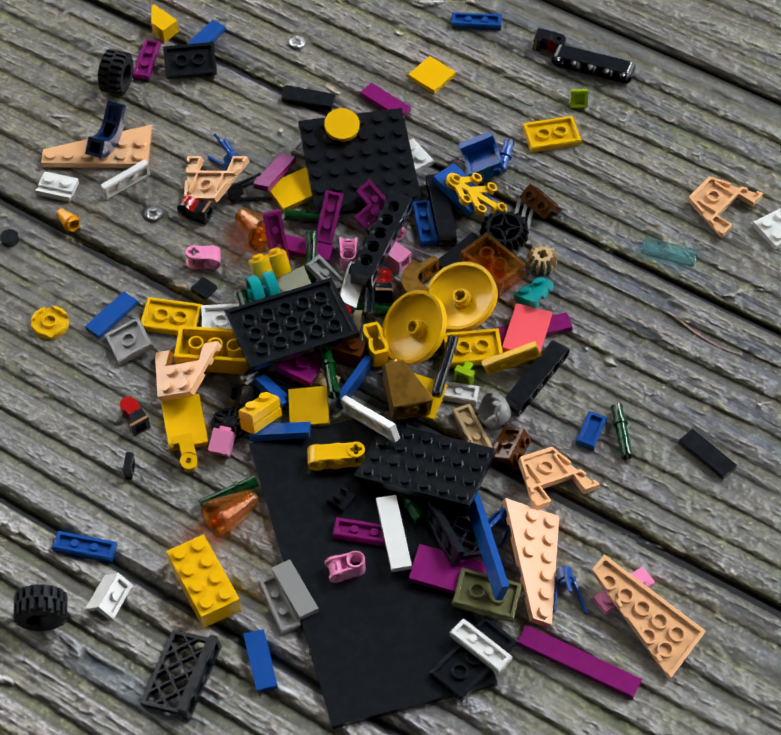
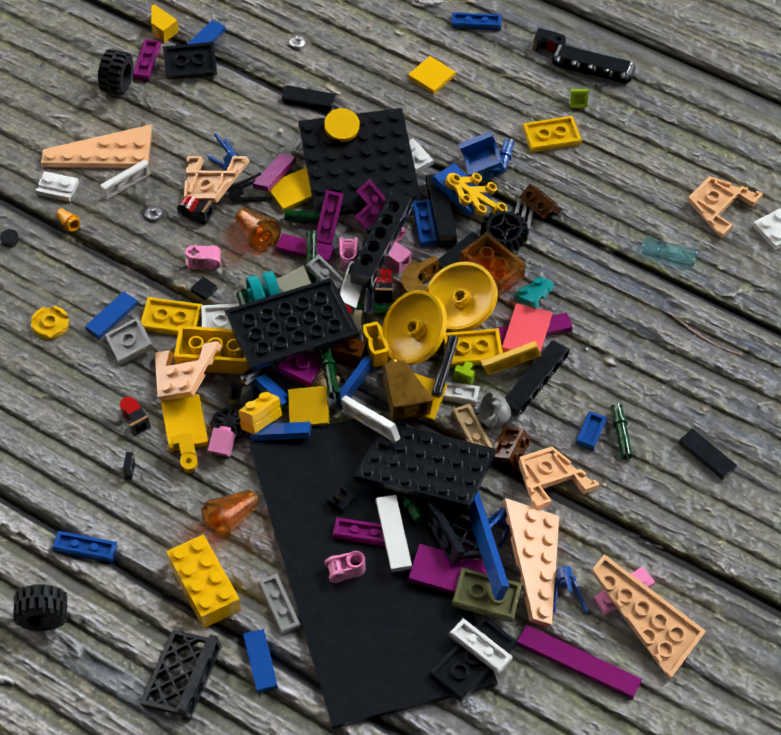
(108, 136): dark blue arch -> none
(110, 595): white panel -> none
(246, 484): dark green pin -> none
(275, 230): magenta tile -> none
(275, 260): yellow brick -> none
(294, 589): light grey tile -> none
(335, 455): yellow piece -> none
(383, 99): magenta tile -> none
(542, 259): tan gear -> none

